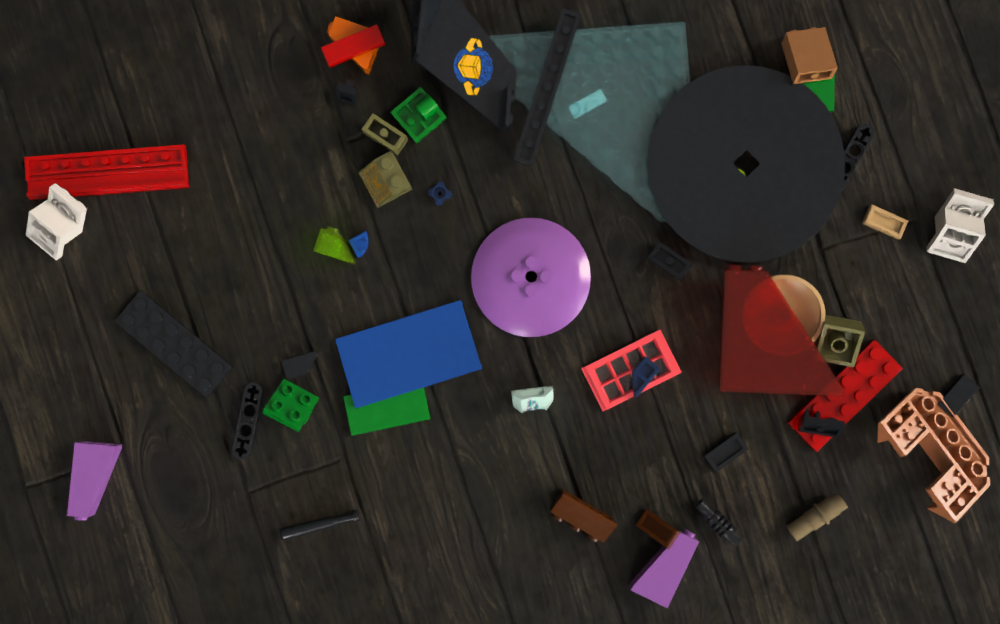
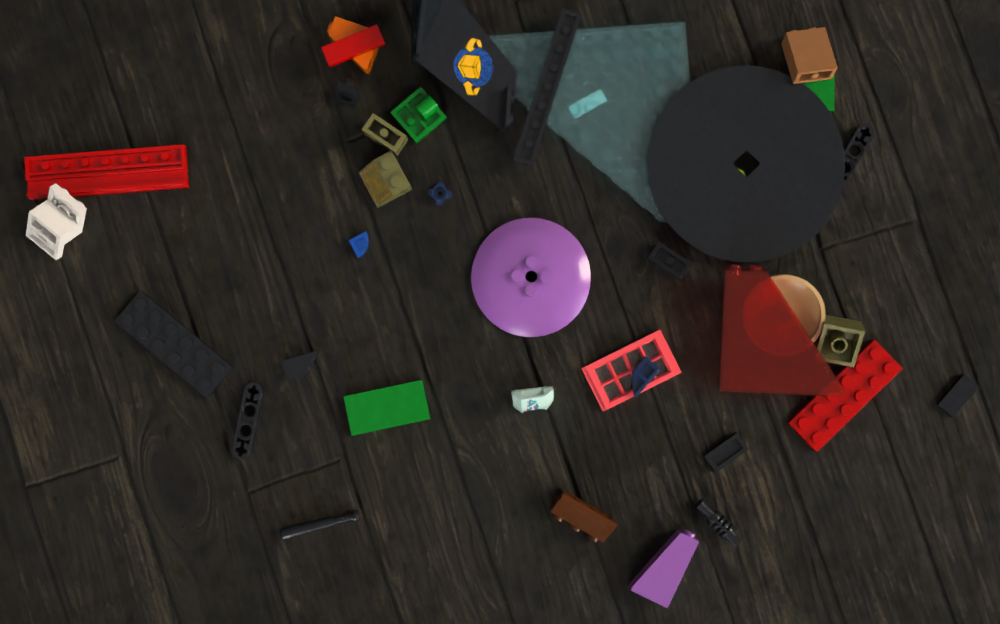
(89, 476): medium lavender slope -> none
(291, 405): green plate -> none
(333, 245): clear neon green slope -> none
(408, 354): blue piece -> none
(657, 528): reddish brown tile -> none
(817, 425): black plate -> none
(817, 516): dark tan piece -> none
(885, 222): tan tile -> none
(947, 444): nougat slope -> none
(960, 225): white bracket -> none

